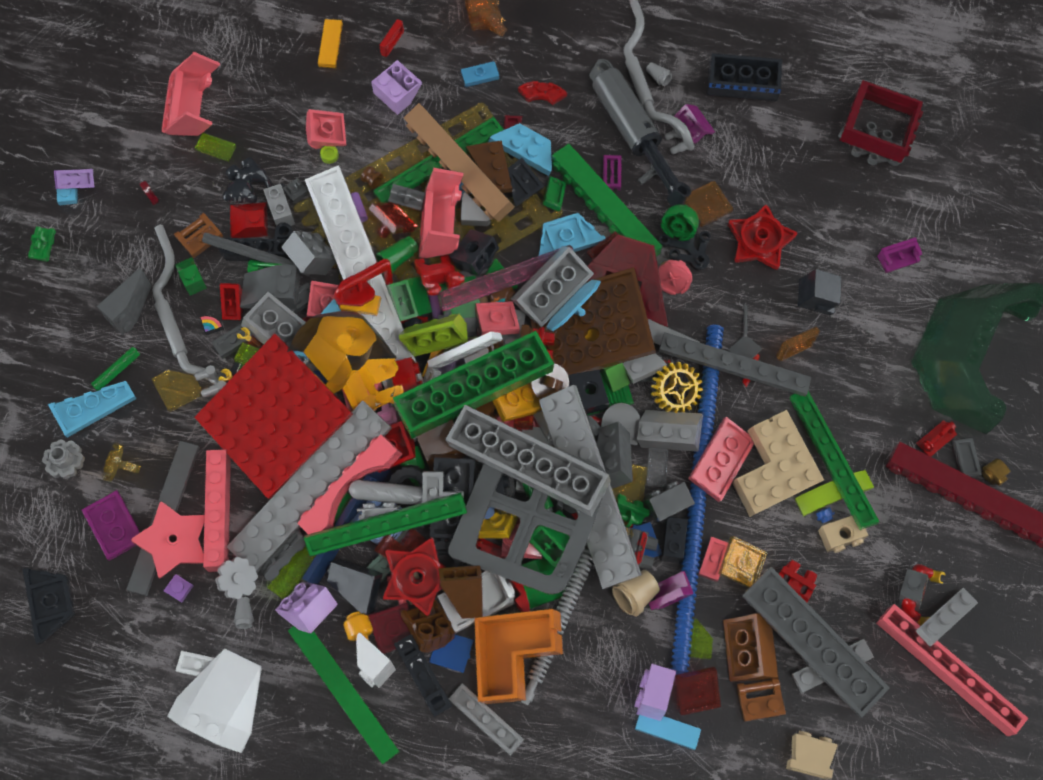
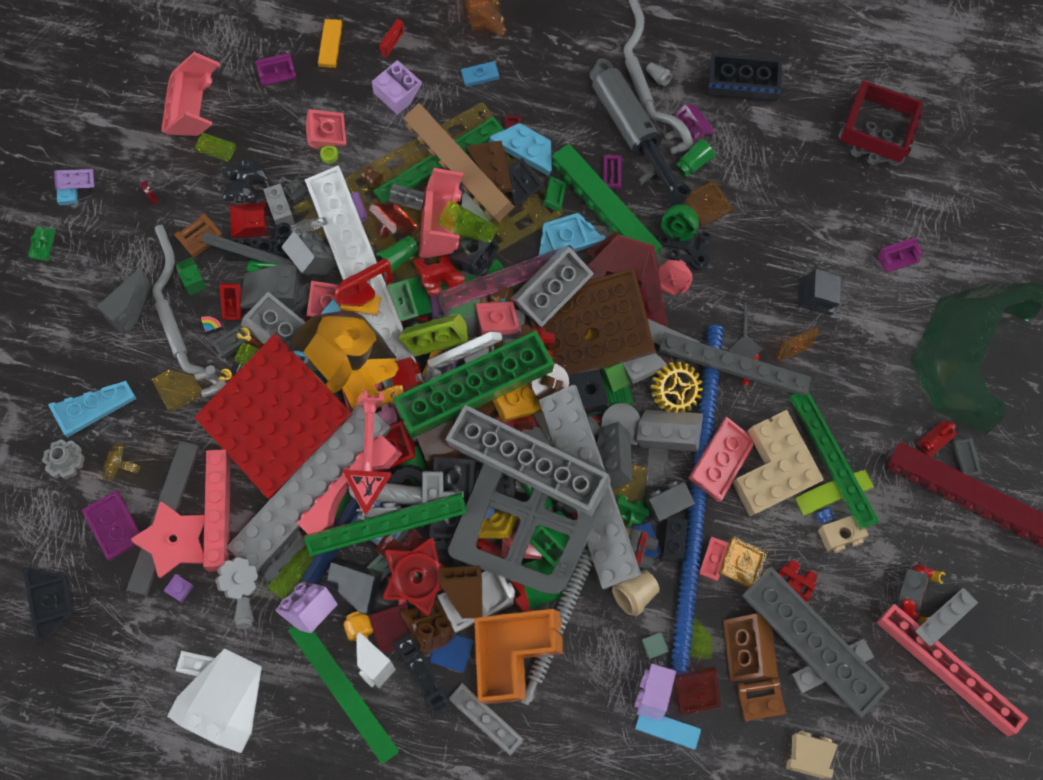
(117, 367): green axle -> none
(276, 69): none -> magenta hinge
(309, 224): none -> clear tile
(367, 483): none -> coral piece
(465, 223): none -> clear neon green slope
(542, 91): red tile -> none
(573, 306): medium azure shield -> none
(655, 645): none -> sand green tile
(671, 591): magenta panel -> none
(695, 158): none -> green plant
(761, 238): red plate -> none
(996, 472): pearl gold plate -> none

